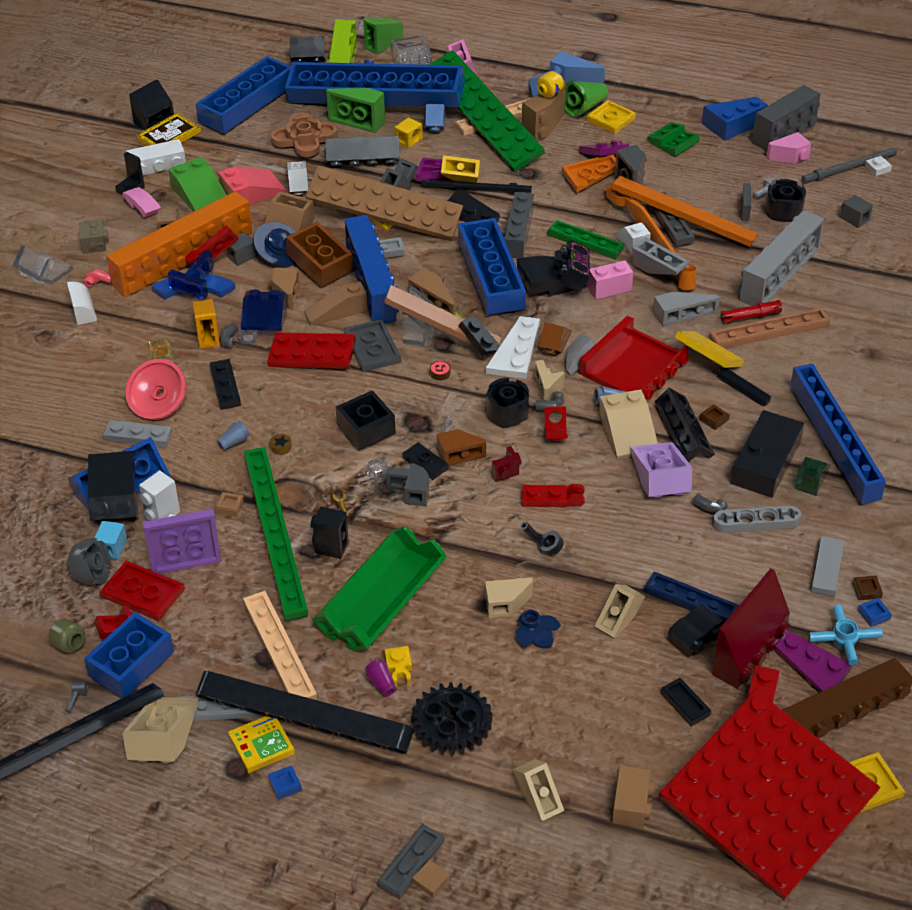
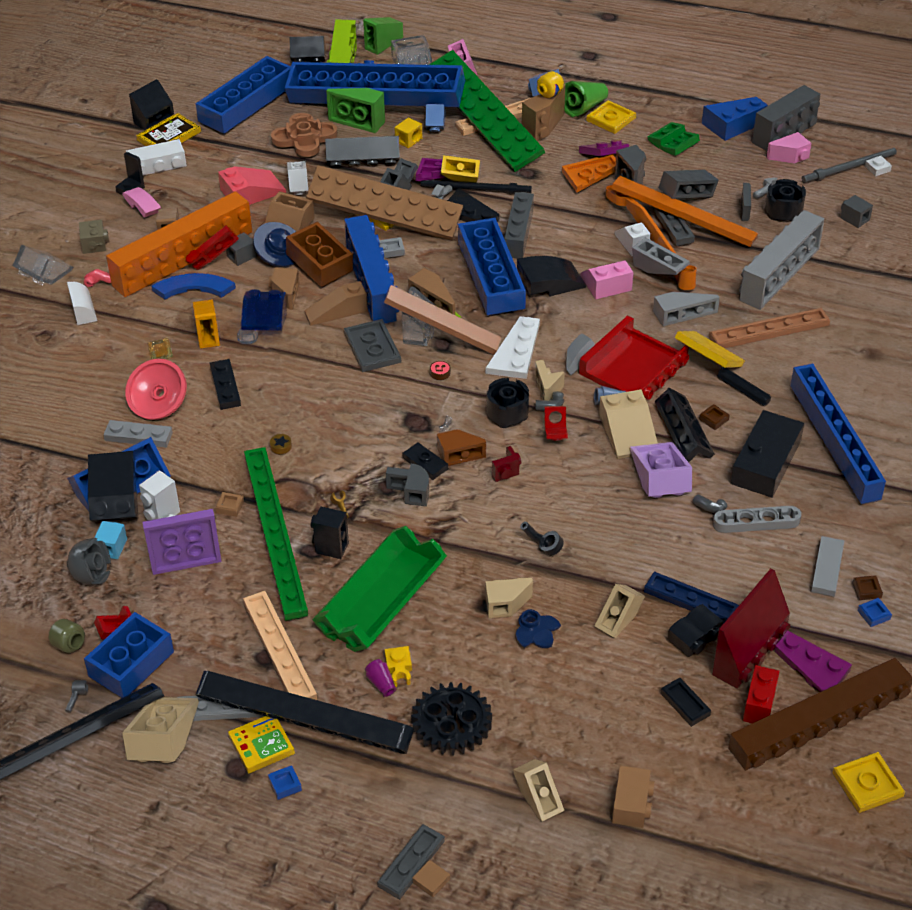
(142, 590): red tile -> none
(193, 280): clear blue bracket -> none
(196, 183): bright green slope -> none
(226, 339): dark grey arm -> none
(234, 434): sand blue cone -> none
(312, 350): red plate -> none
(365, 420): black brick -> none
(376, 469): clear tile -> none
(440, 191): none -> light grey bar
(479, 336): black plate -> none
(552, 495): red hinge -> none
(554, 338): dark orange slope -> none
(573, 265): black piece -> none
(577, 69): medium blue slope -> none
(590, 240): green tile -> none
(688, 183): none -> dark grey brick
(760, 309): red pin -> none
(769, 794): red plate -> none
(811, 475): clear green slope -> none
(845, 635): medium azure bar -> none

